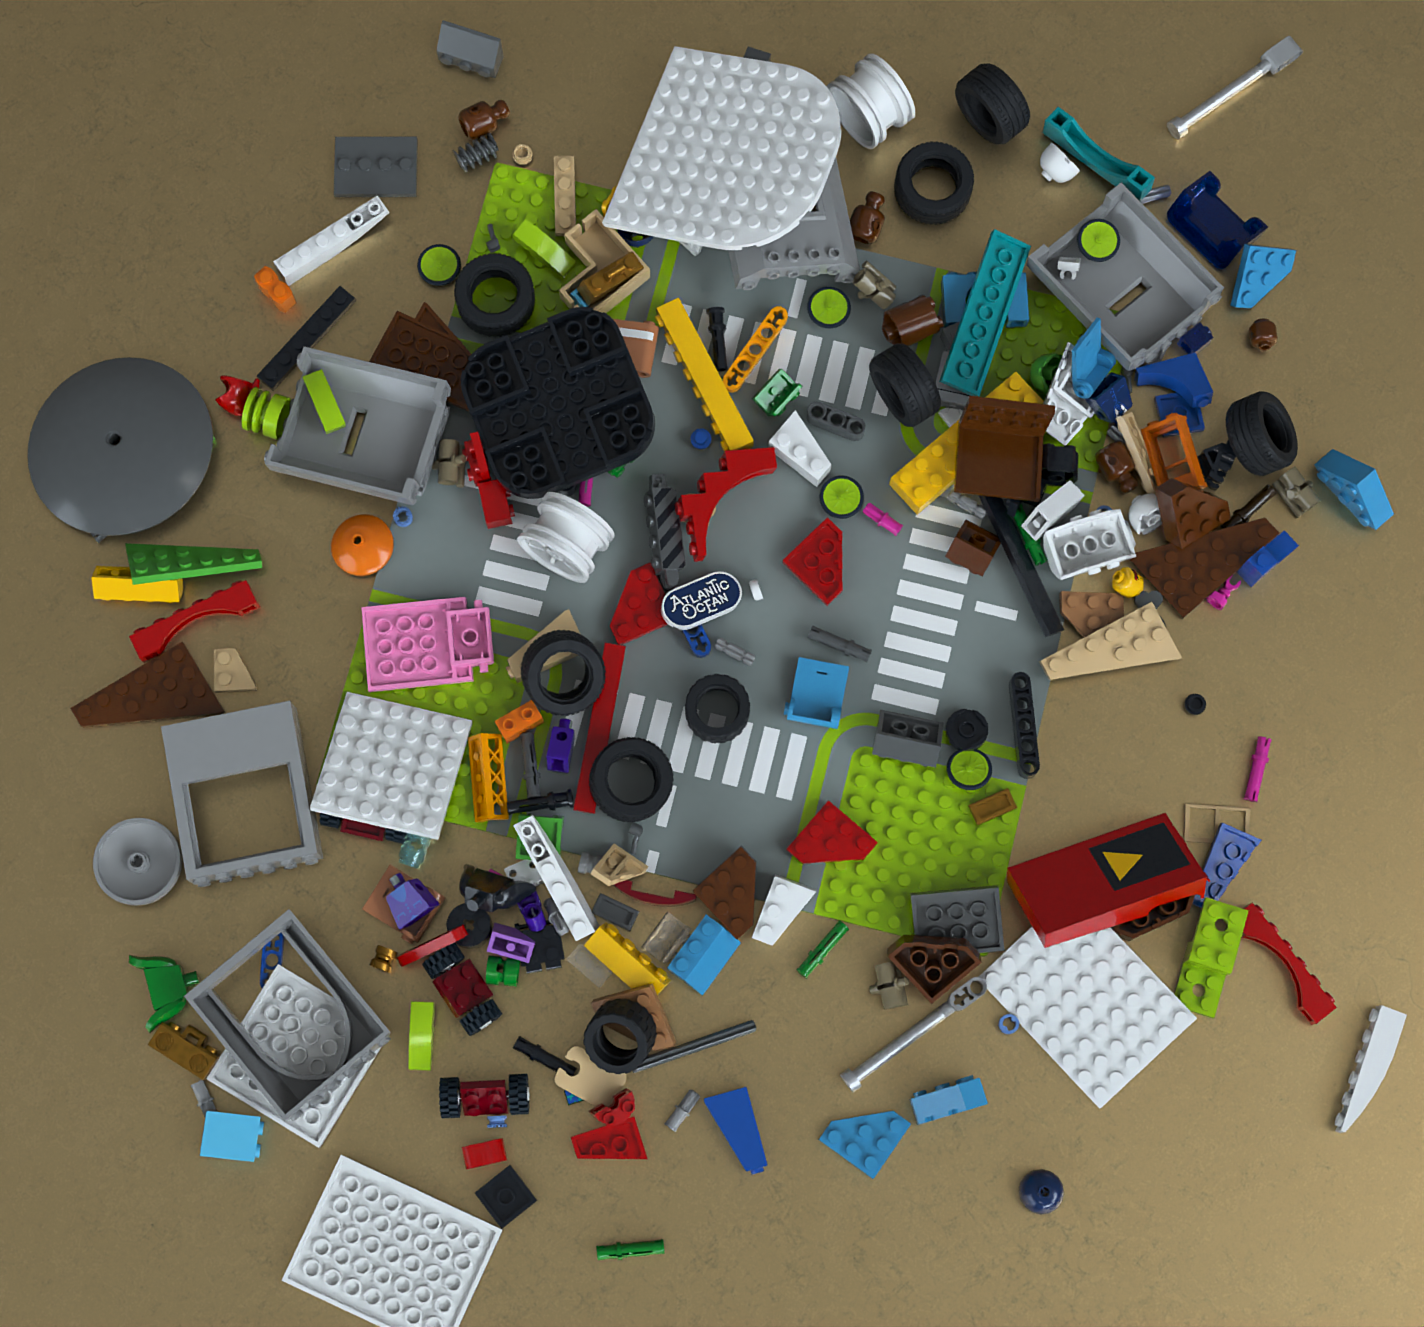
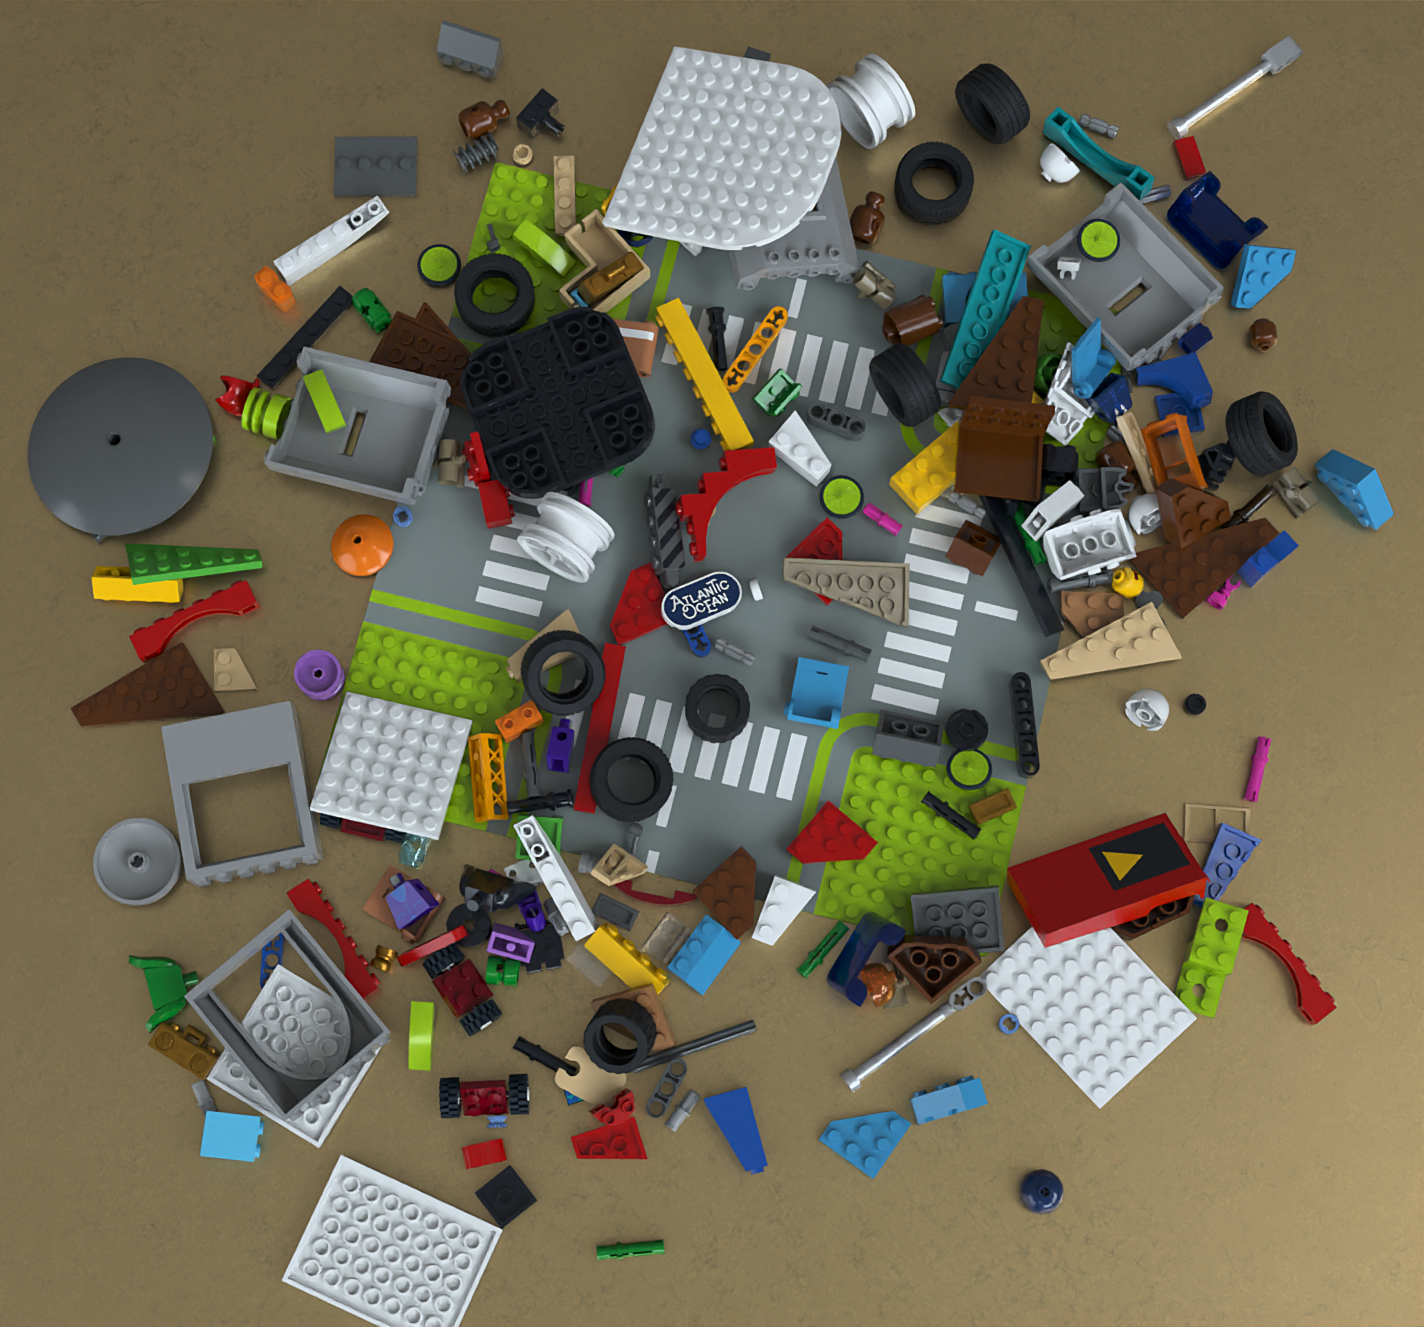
(309, 902): none -> red arch
(316, 663): none -> medium lavender wheel
(371, 310): none -> green piece
(425, 643): bright pink plate -> none
(540, 114): none -> black brick
(658, 1096): none -> dark grey beam
(829, 307): lime wheel -> none
(856, 953): none -> clear blue windscreen
(867, 586): none -> dark tan wing
(879, 983): none -> clear orange cylinder
(952, 816): none -> black pin
(1009, 361): none -> reddish brown wing
(1081, 580): none -> dark grey pin
(1098, 125): none -> light grey axle
(1102, 488): none -> dark grey plate
(1148, 708): none -> white cylinder
(1189, 157): none -> red tile
(1372, 1063): white slope -> none

